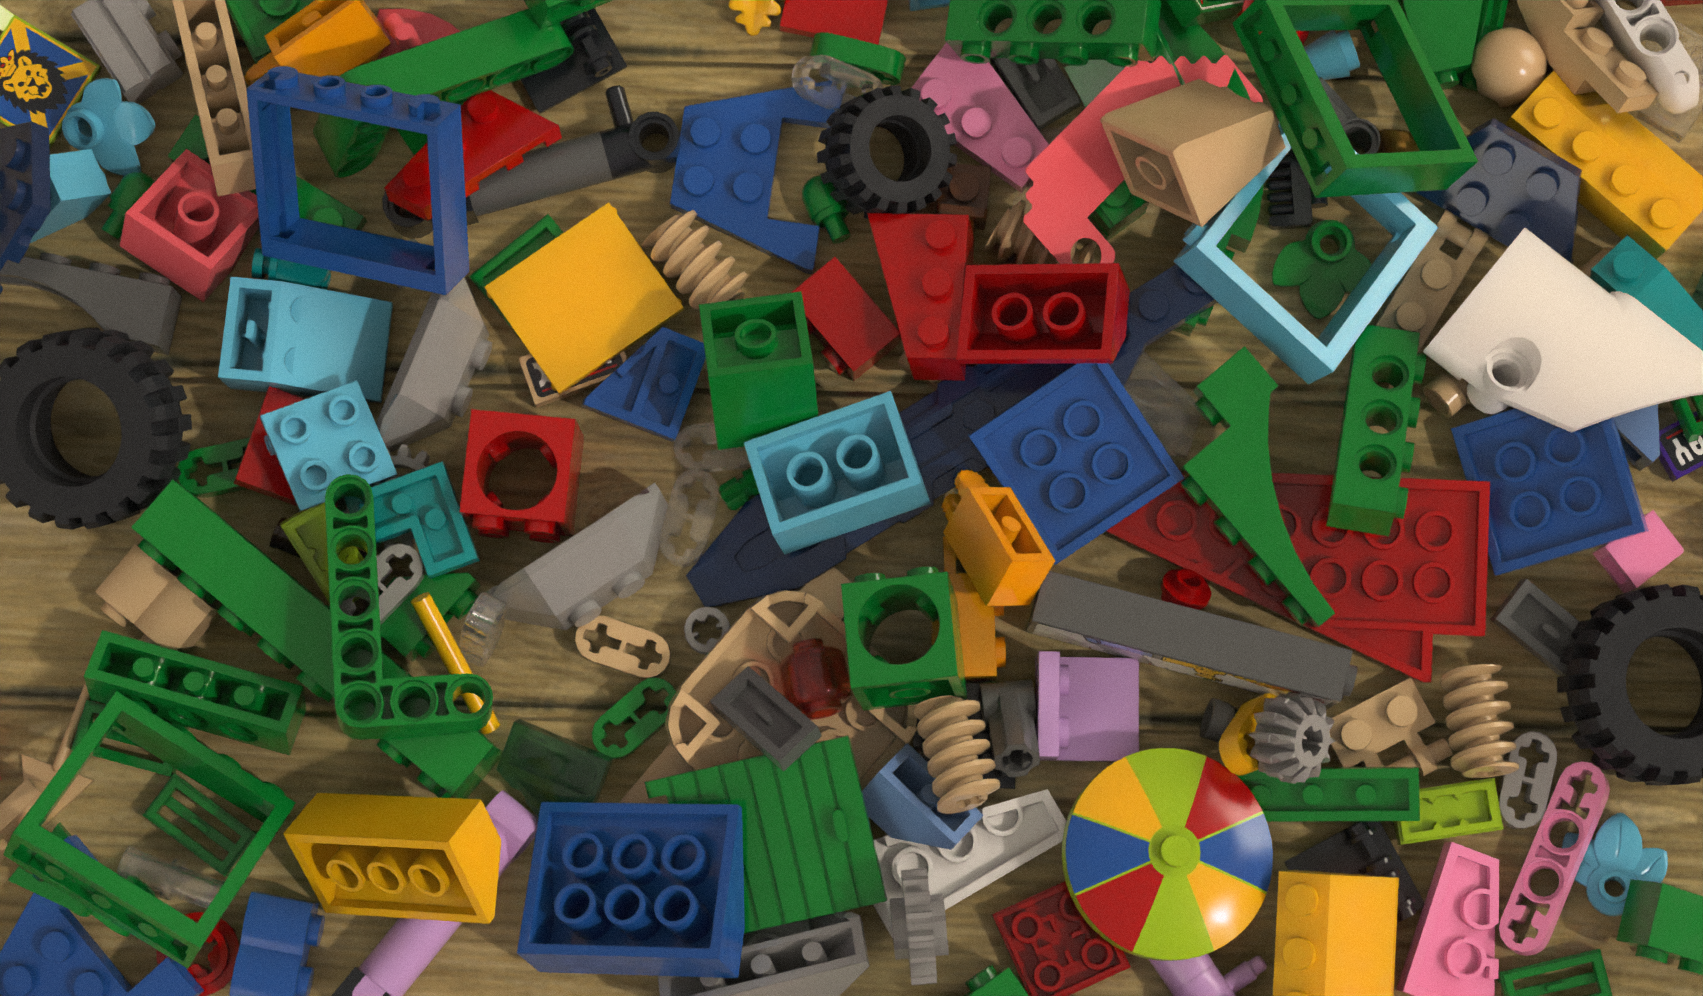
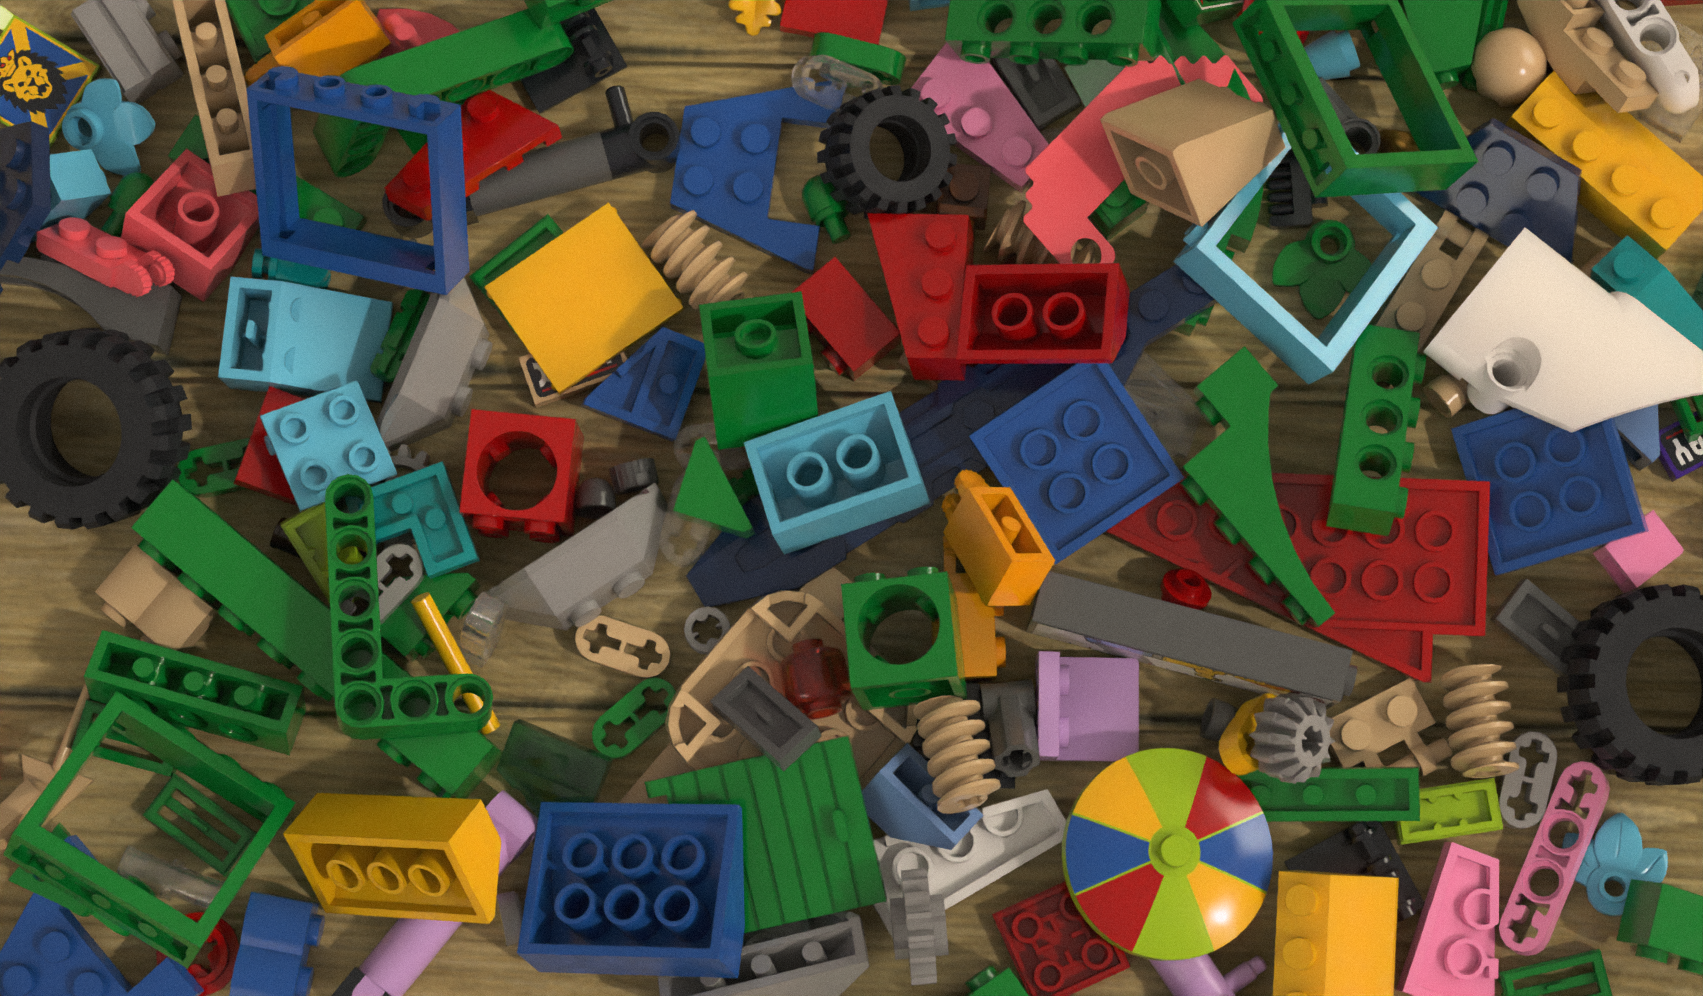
(104, 257): none -> coral hinge
(399, 335): none -> green axle
(510, 916): none -> light grey tile
(594, 499): none -> dark grey hinge
(634, 476): none -> dark grey axle
(708, 496): none -> green slope

